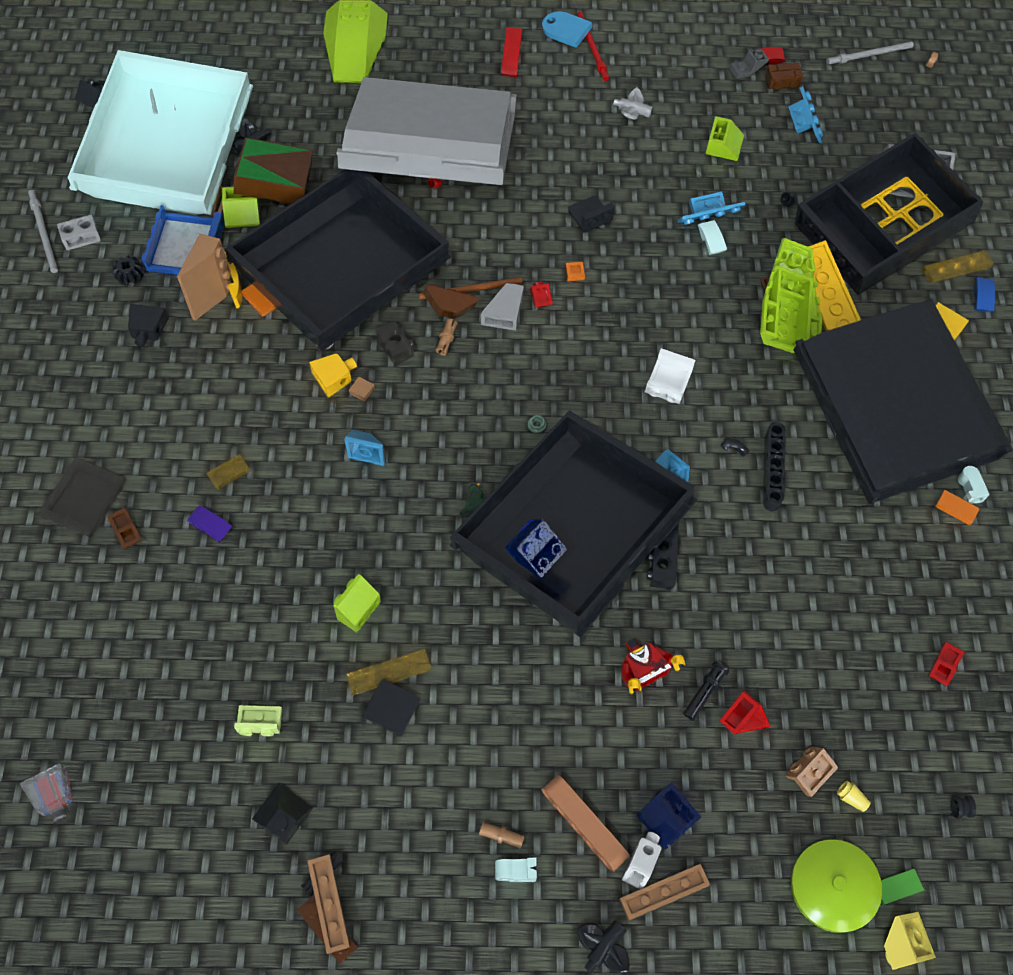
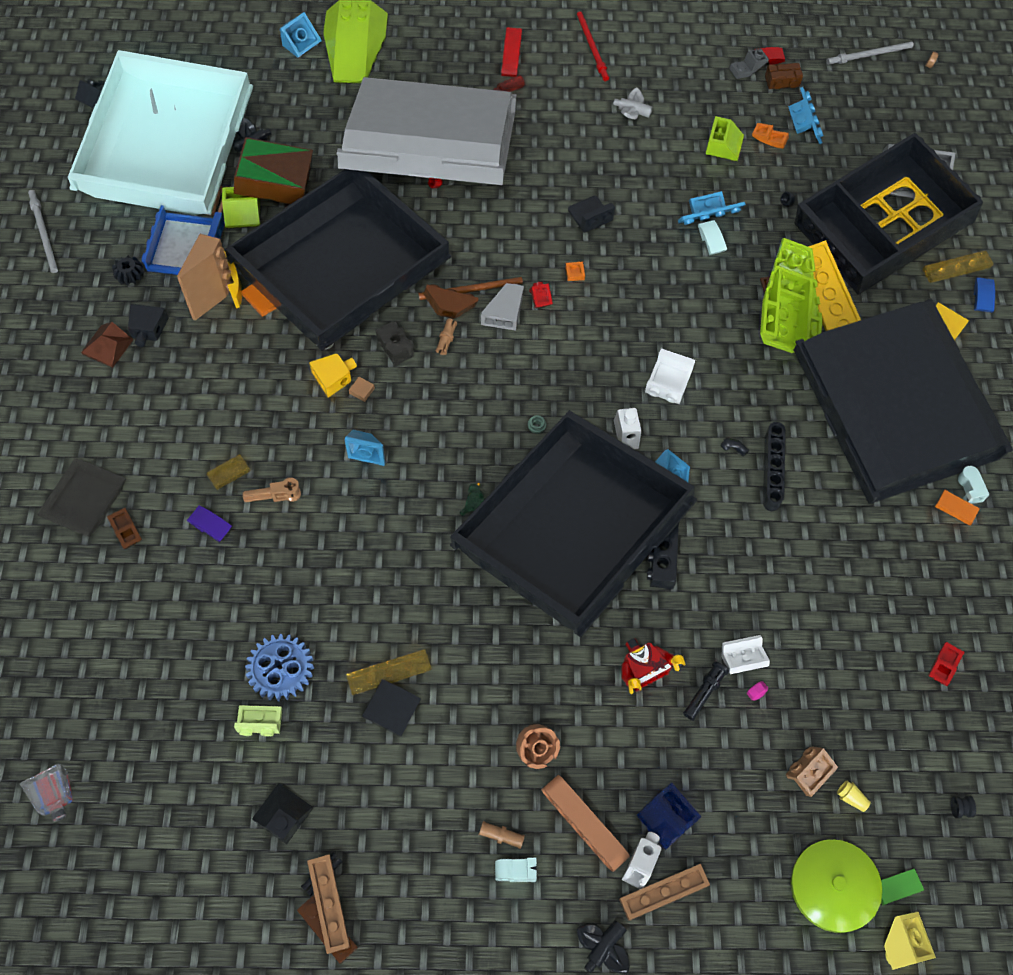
(79, 232): light grey brick -> none
(107, 344): none -> copper slope
(278, 491): none -> medium nougat connector
(288, 682): none -> medium blue gear
(299, 35): none -> dark azure slope
(356, 603): lime slope -> none
(511, 84): none -> clear red cylinder
(536, 547): clear blue slope -> none
(537, 746): none -> nougat cylinder
(566, 28): dark azure tile -> none
(628, 423): none -> white torso
(744, 654): none -> white bracket
(745, 715): red slope -> none
(757, 691): none -> dark pink tile
(767, 135): none -> orange slope

